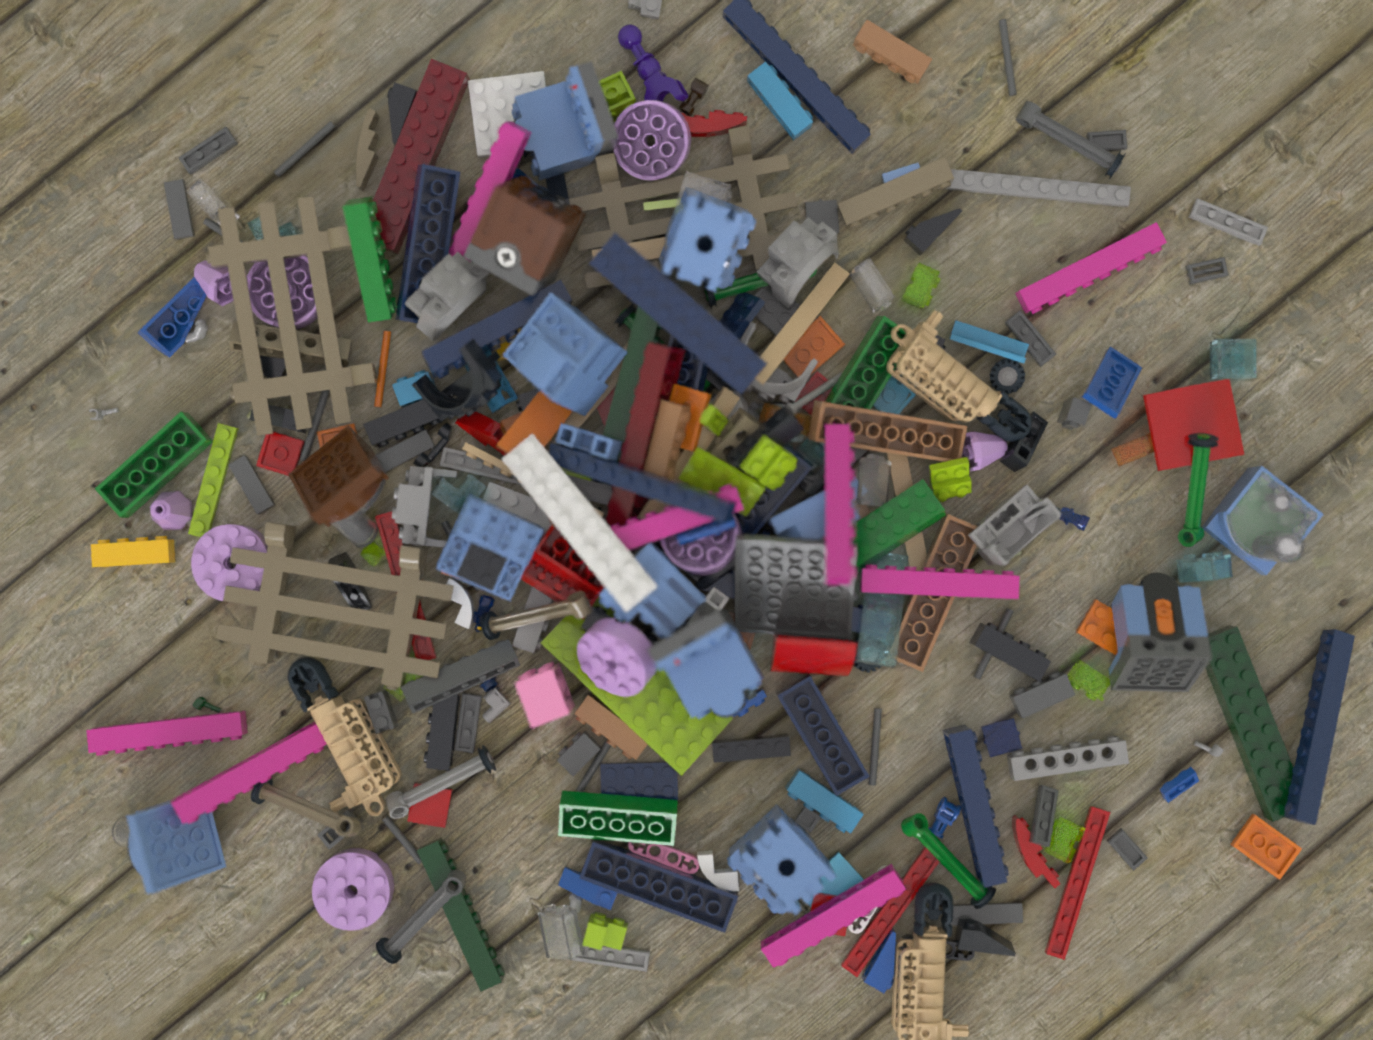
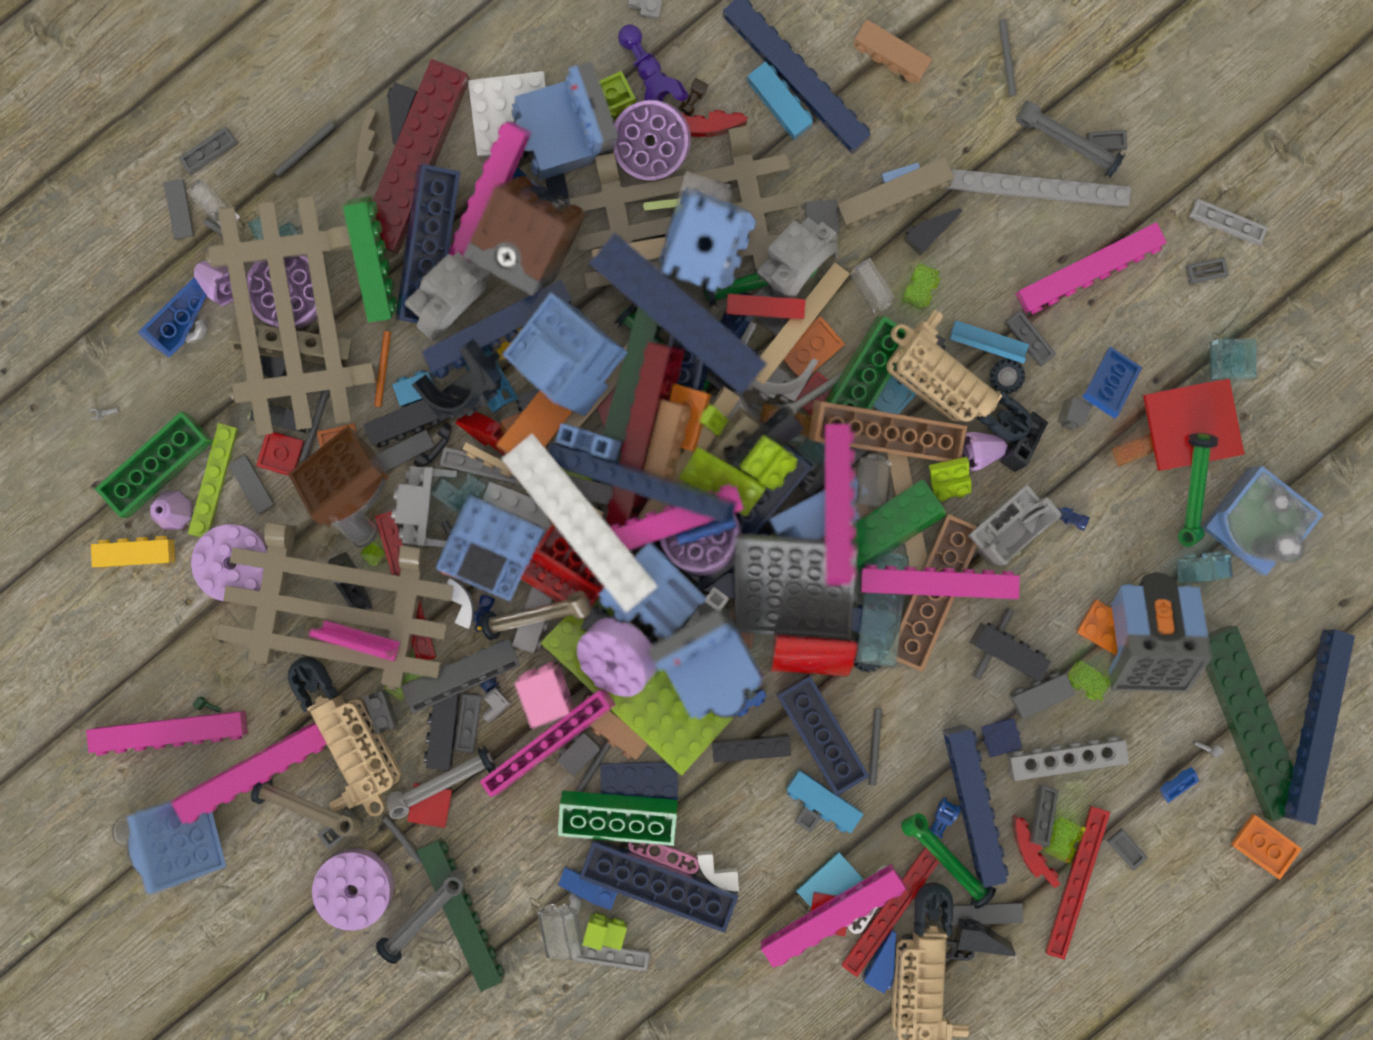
(357, 640): none -> dark pink fence
(548, 743): none -> dark pink brick
(765, 306): none -> red tile
(780, 862): medium blue piece -> none

